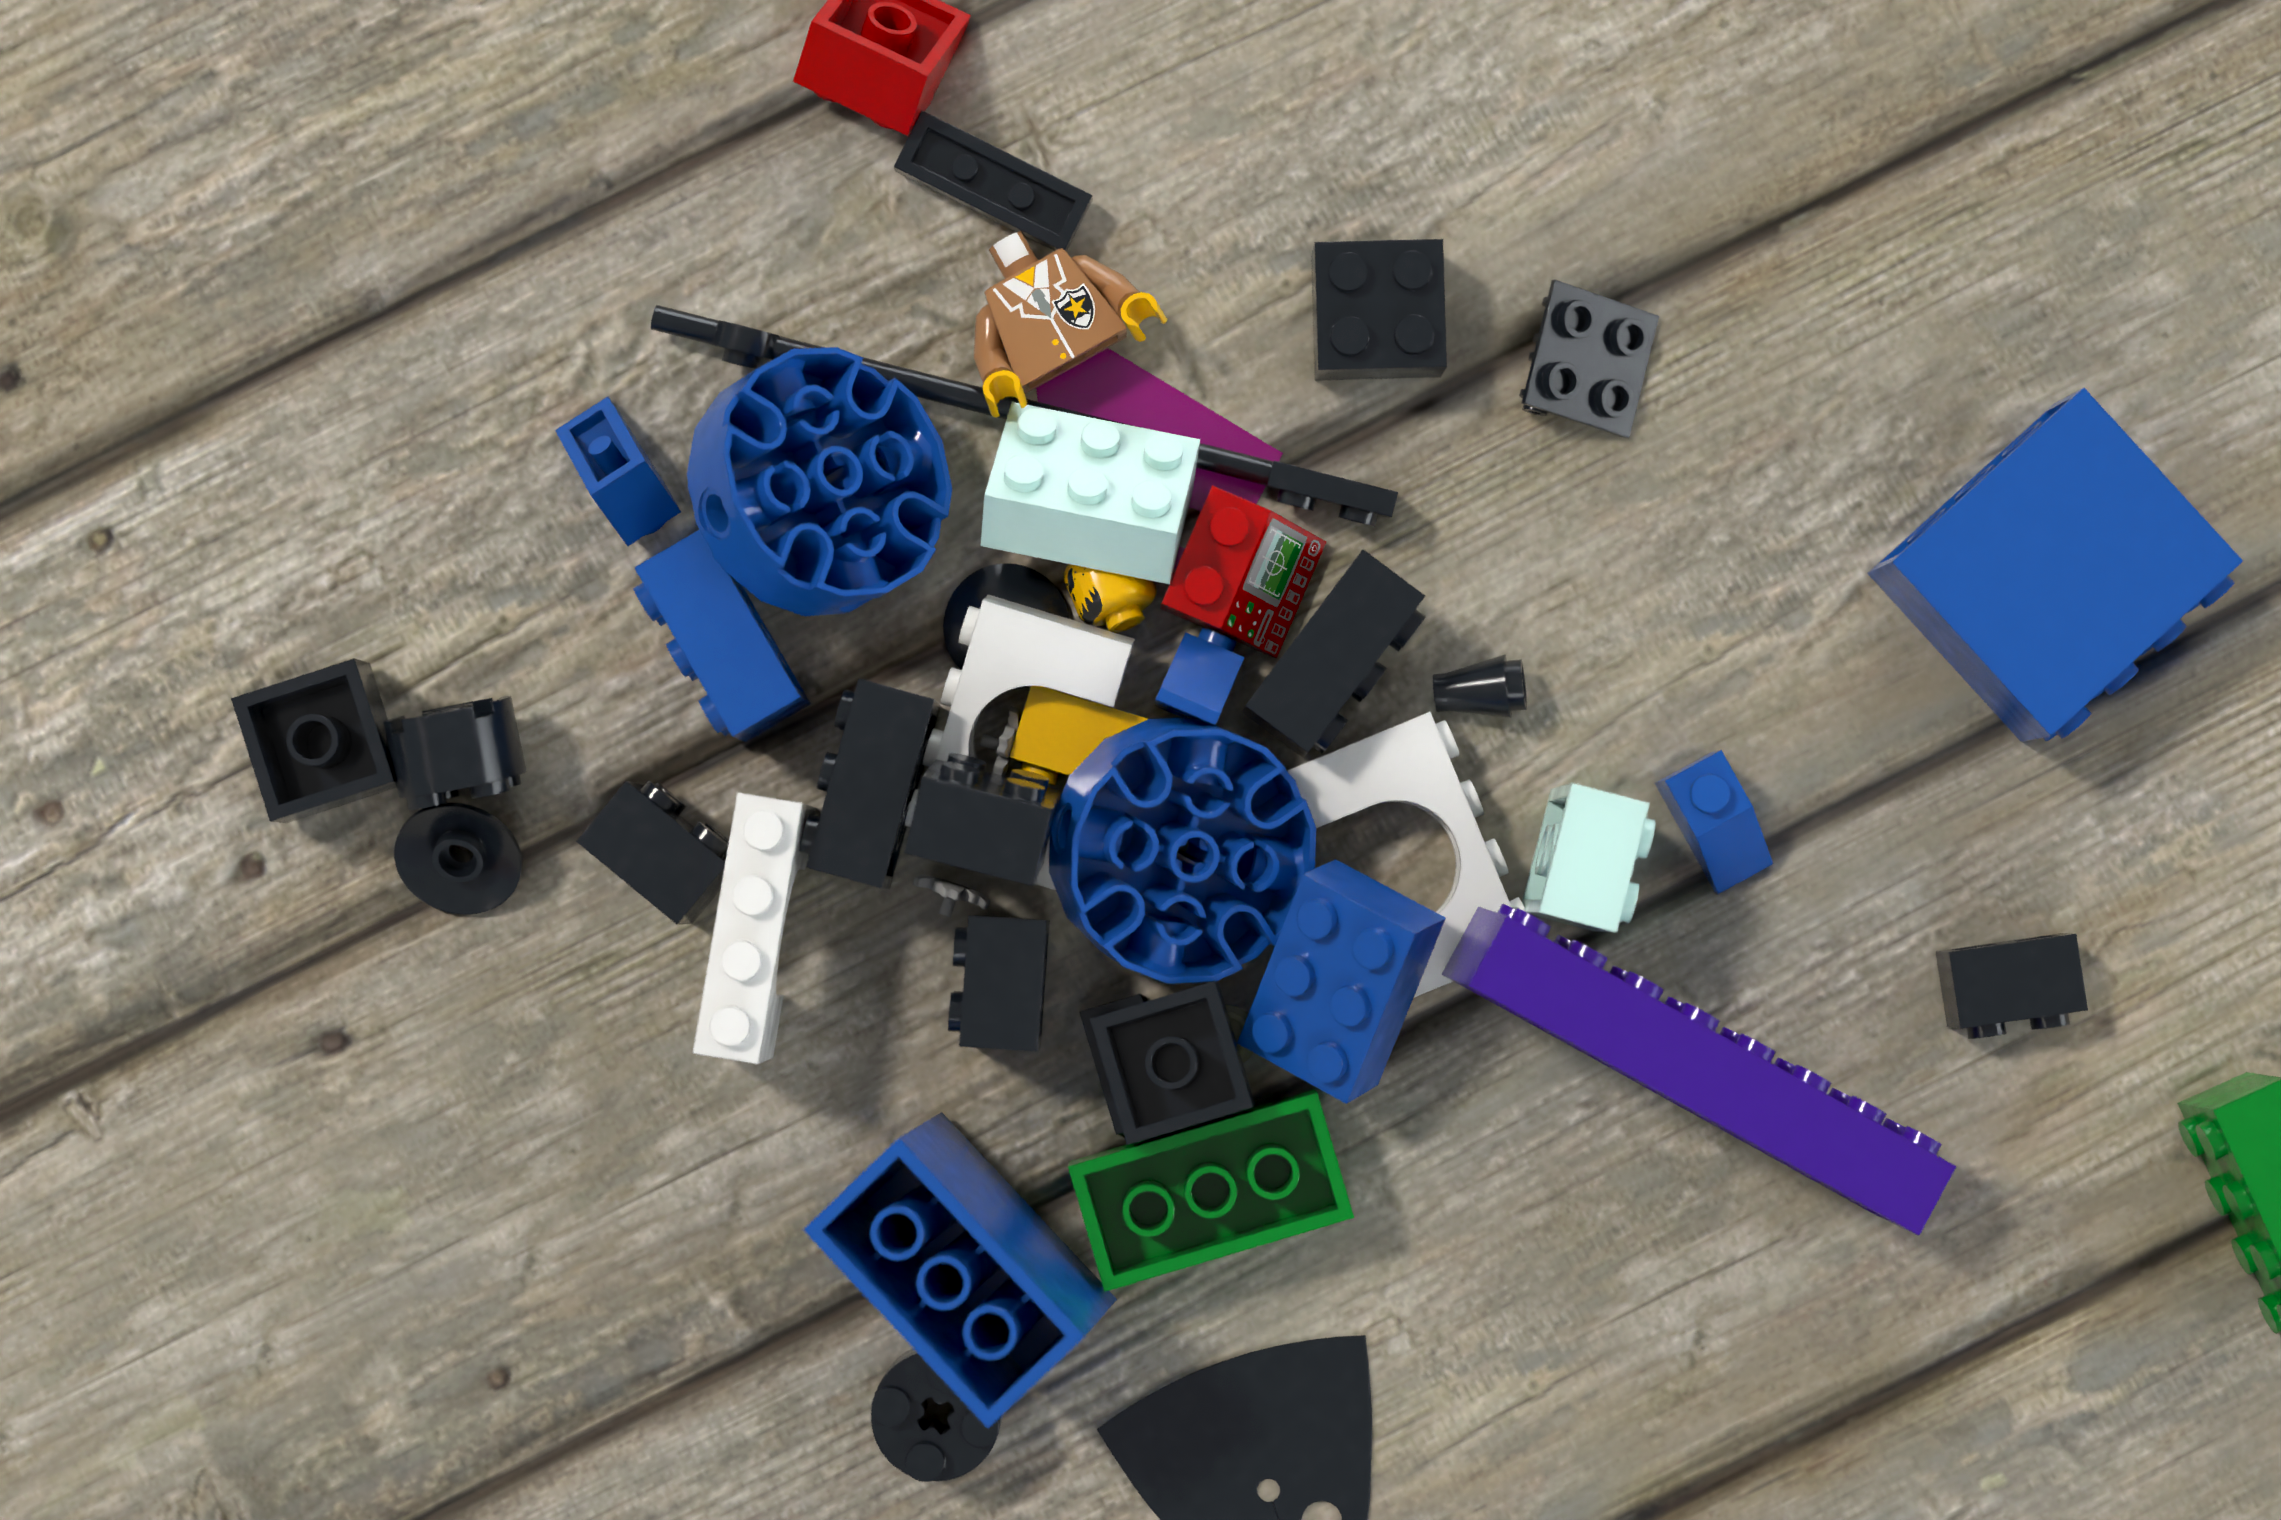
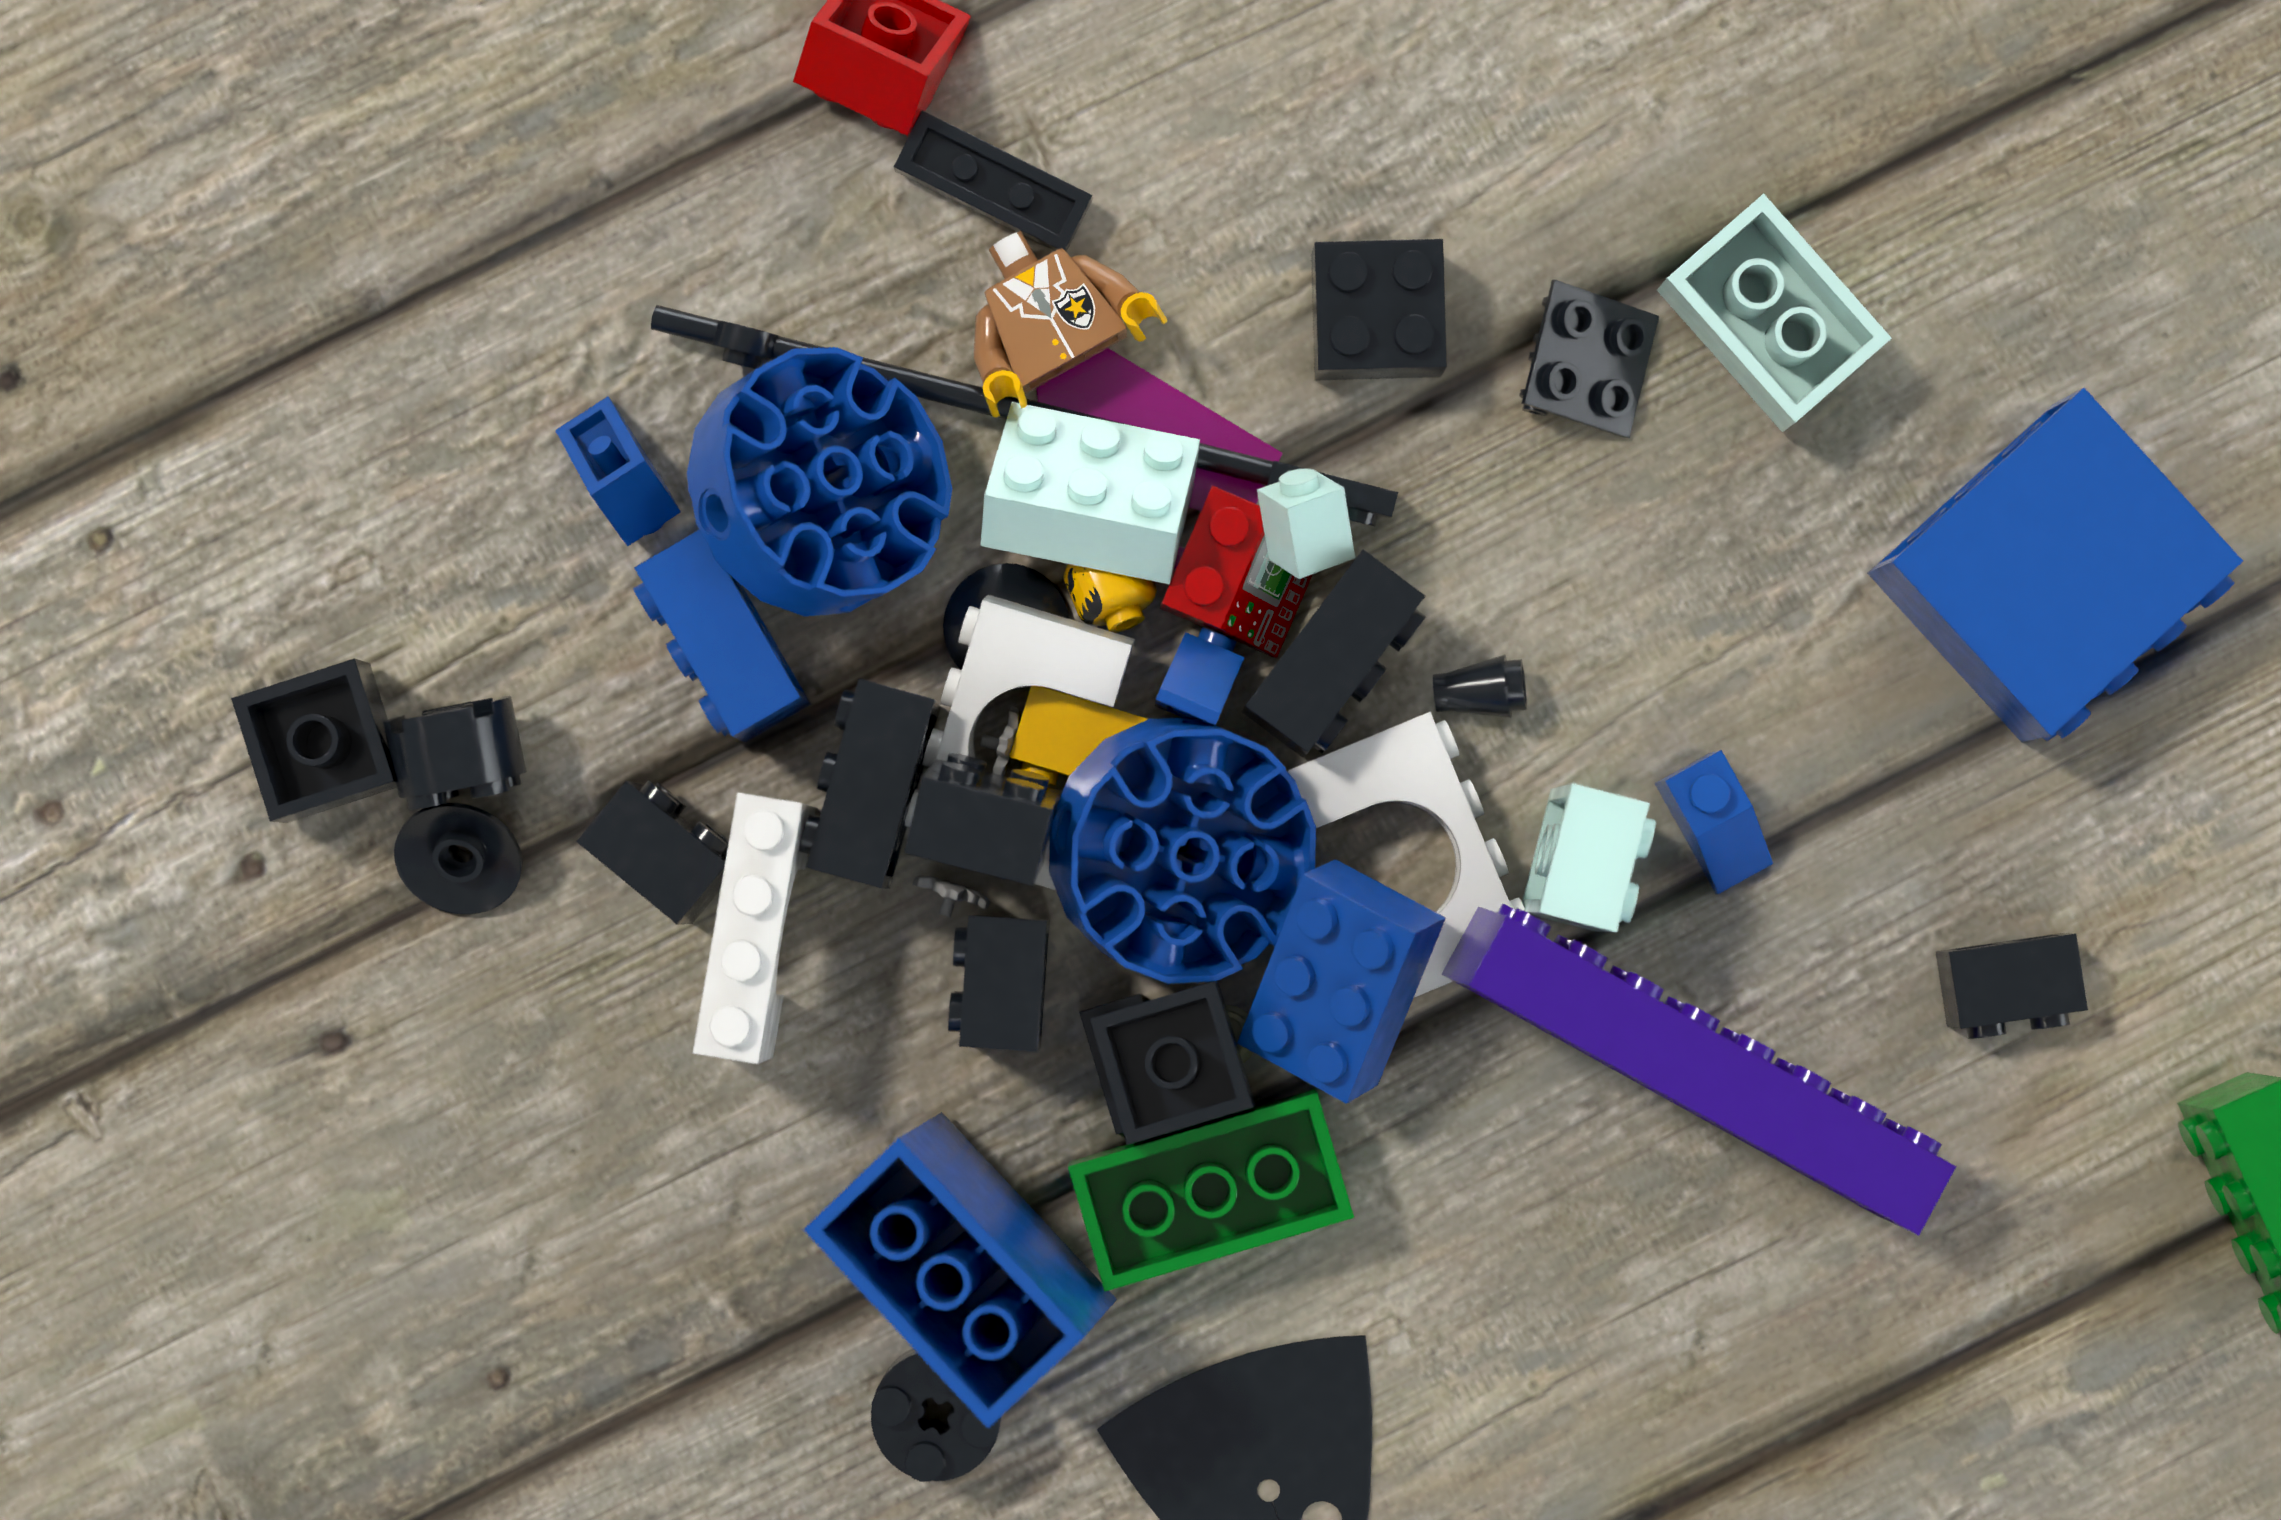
(1306, 522): none -> light aqua brick
(1773, 313): none -> light aqua brick

